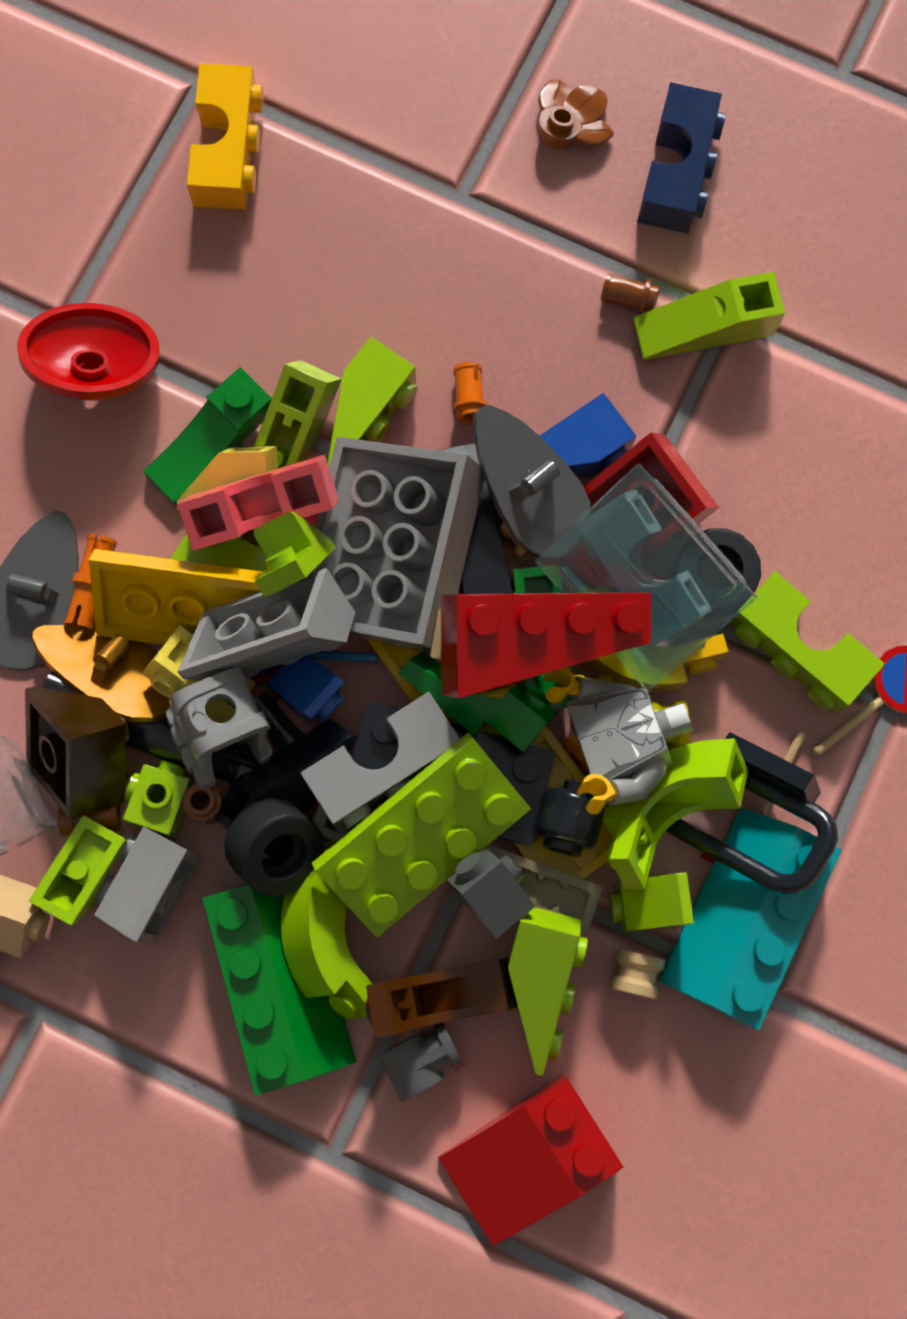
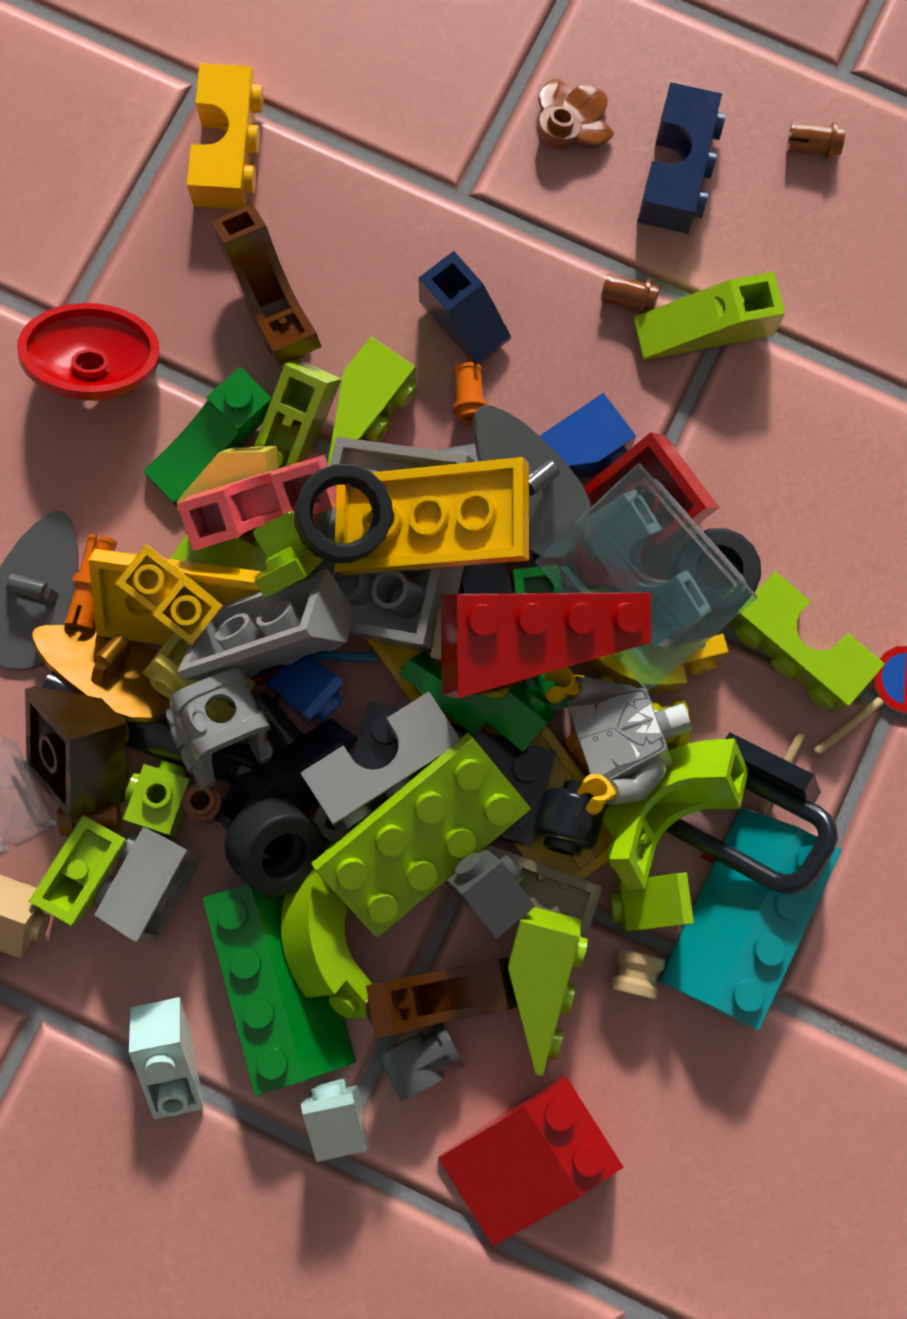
(165, 1058): none -> light aqua slope
(169, 594): none -> yellow slope
(264, 285): none -> reddish brown arch
(335, 1120): none -> light aqua slope
(343, 475): none -> black tyre
(442, 517): none -> yellow plate
(463, 308): none -> dark blue slope
(816, 139): none -> dark orange pin

